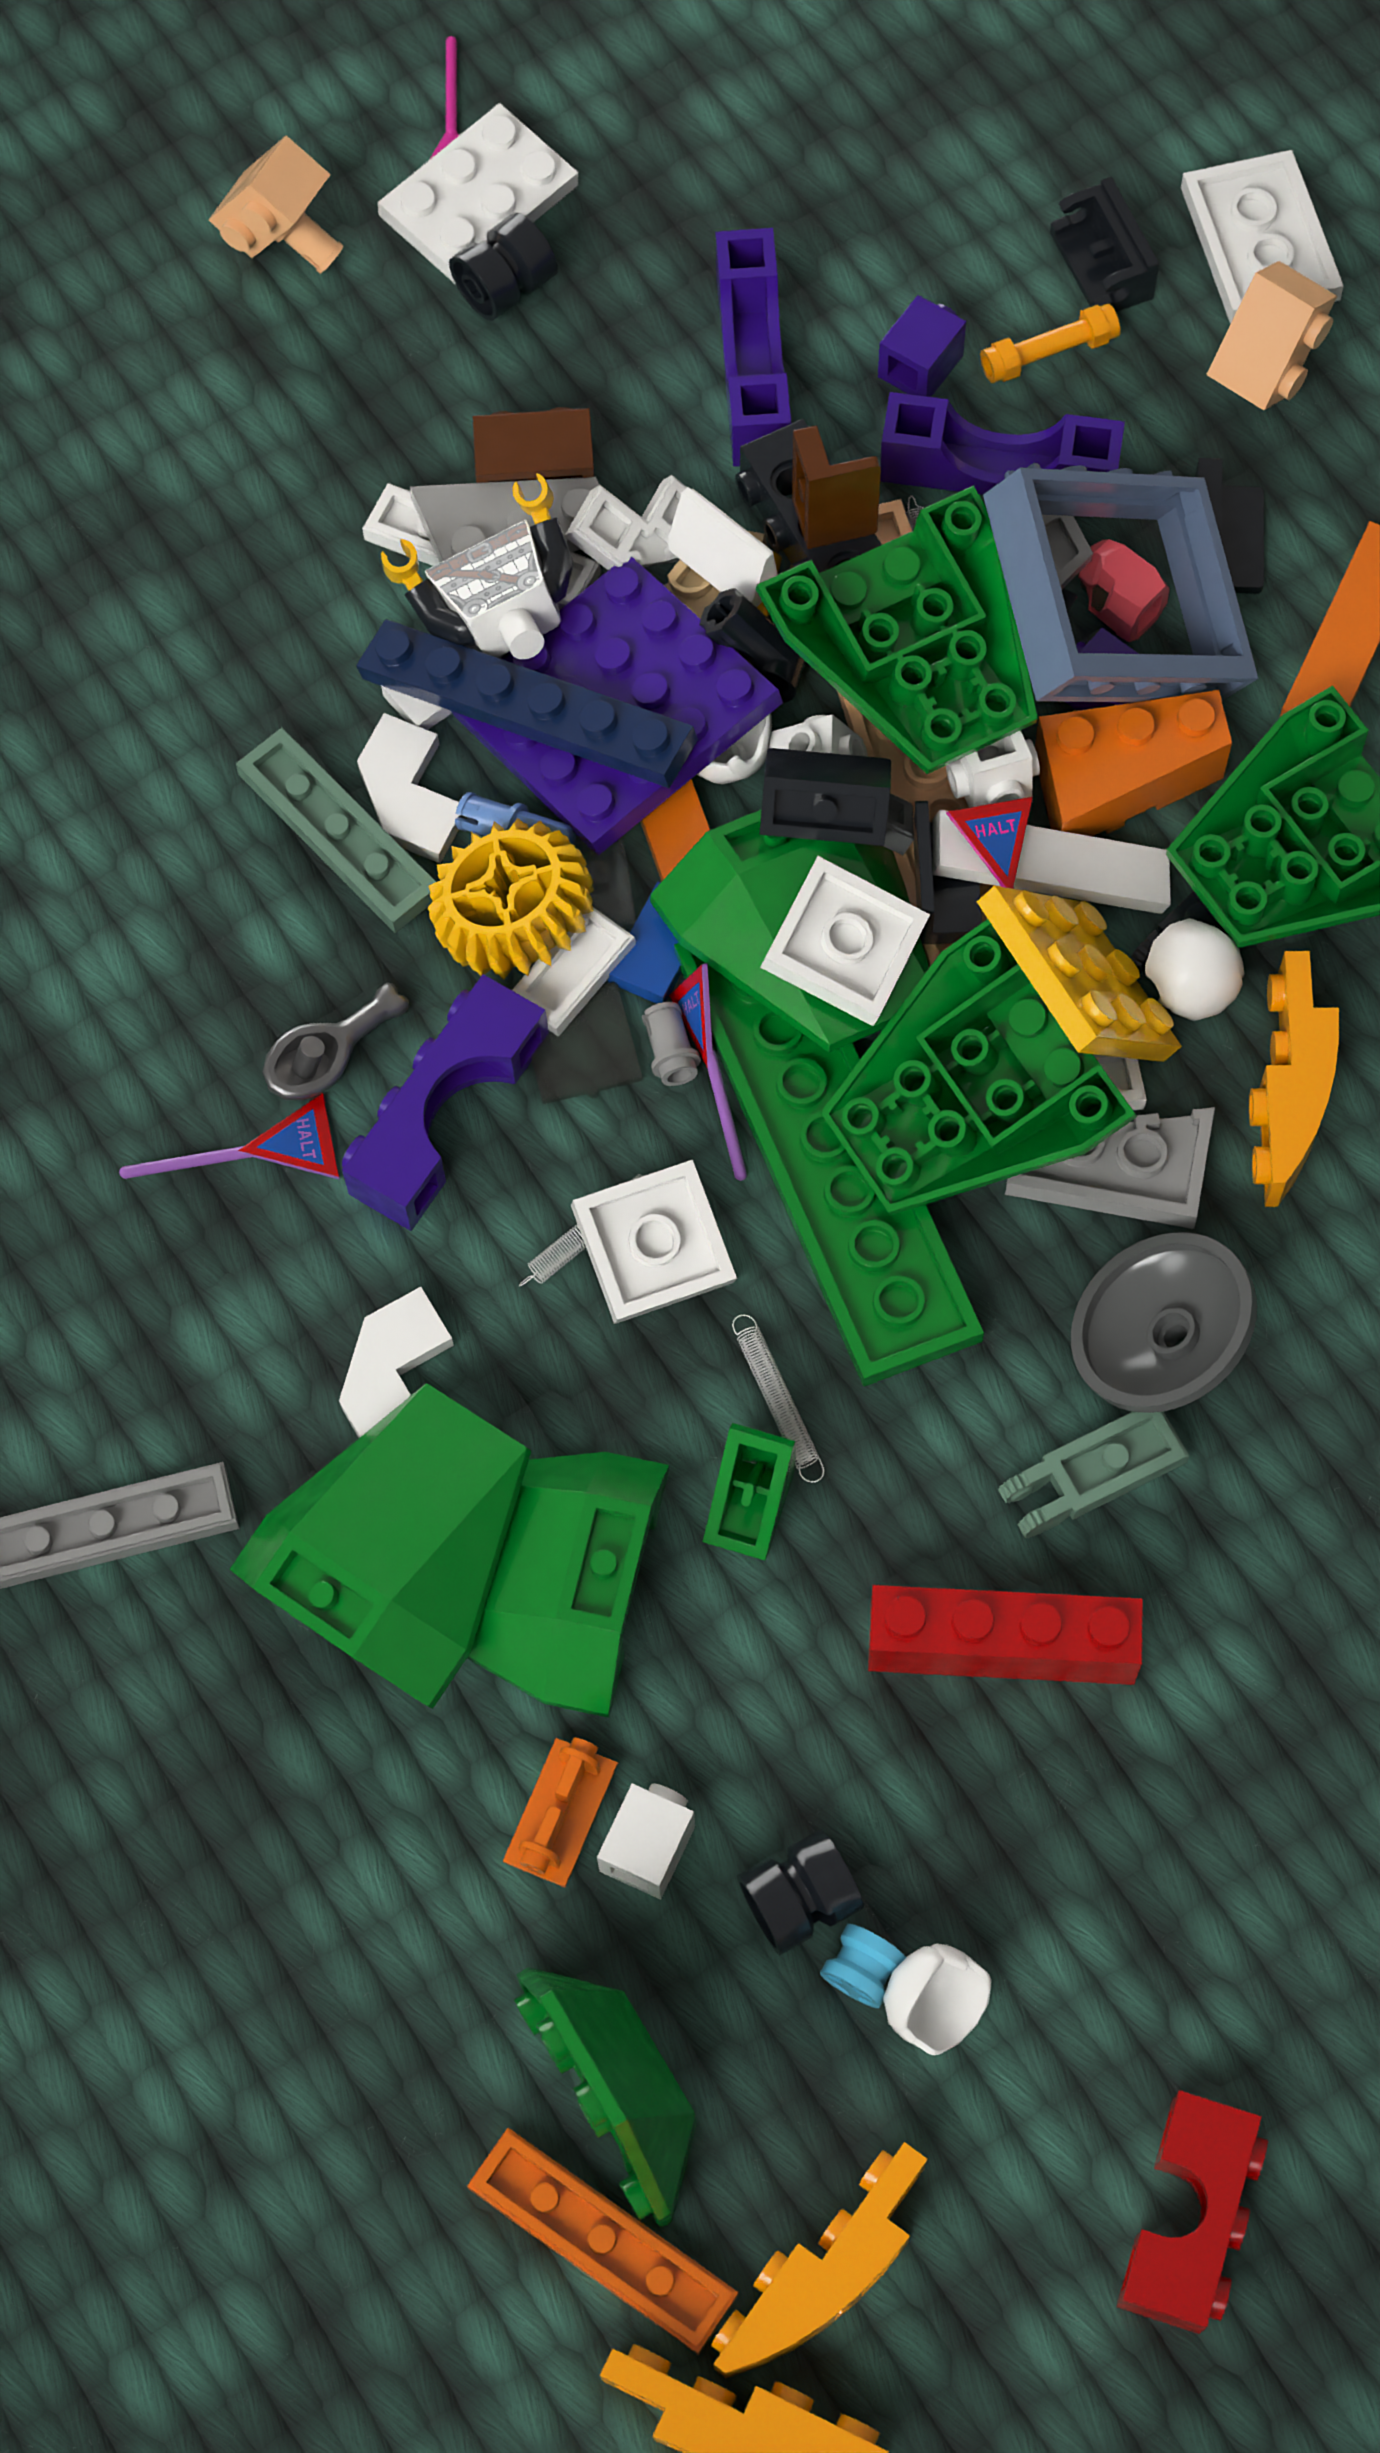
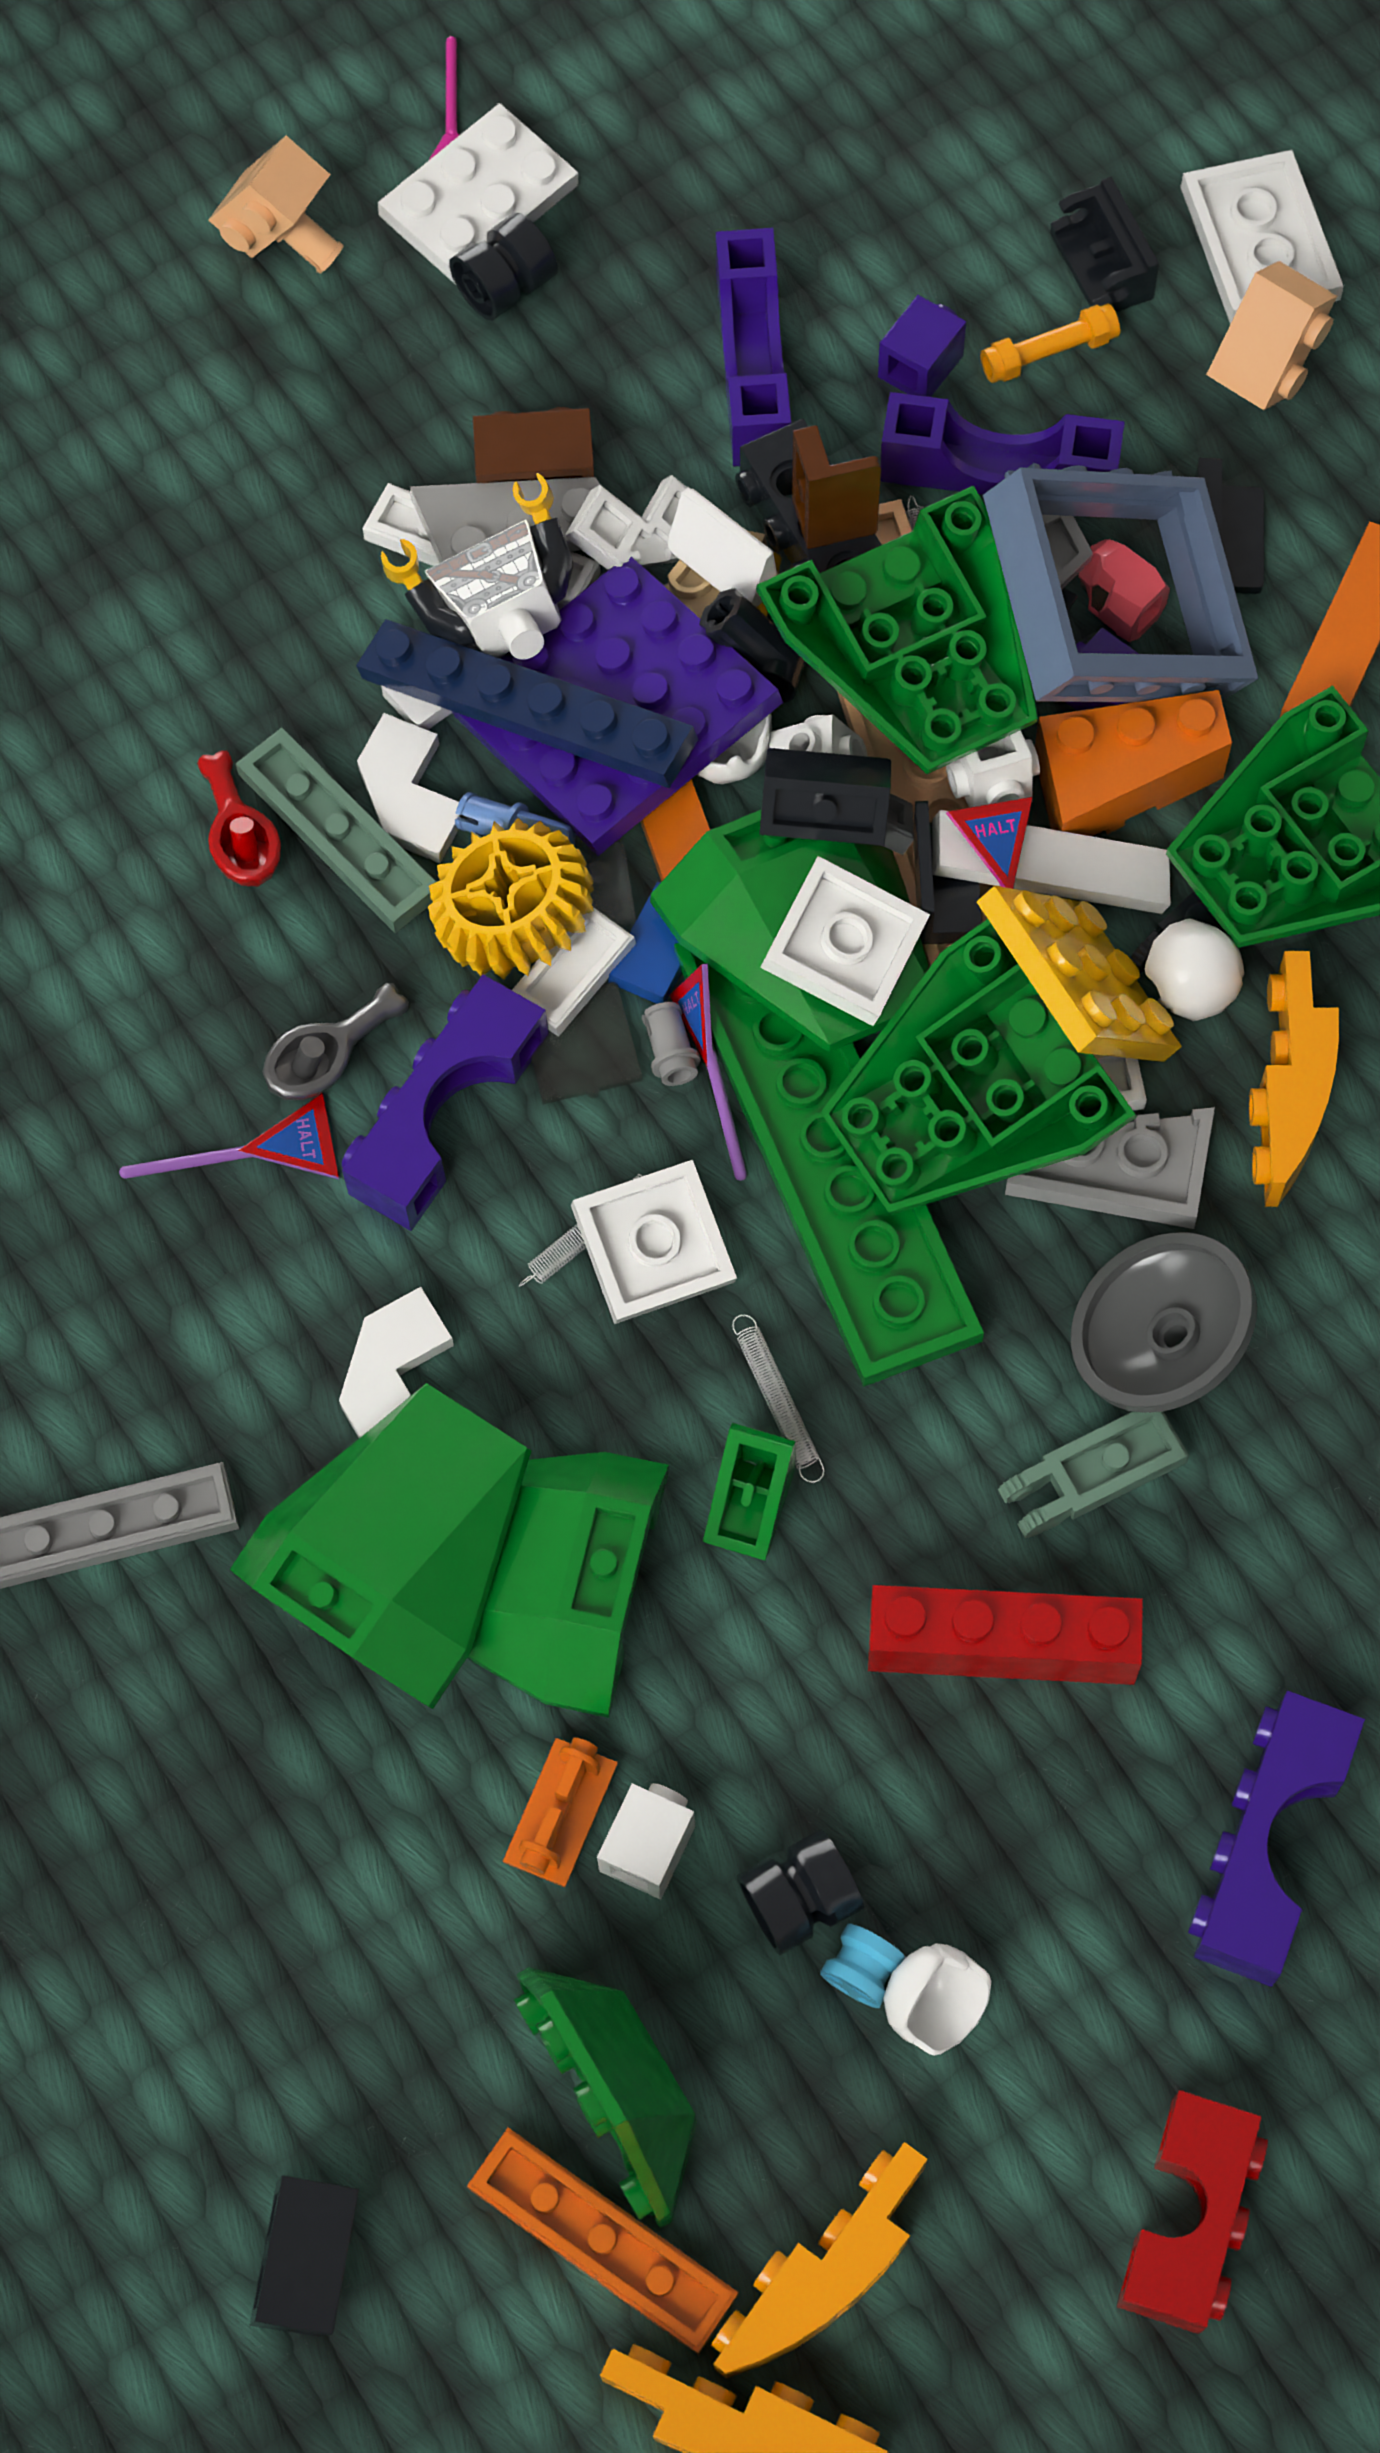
(240, 838): none -> red piece
(304, 2257): none -> black hinge
(1250, 1916): none -> dark purple arch

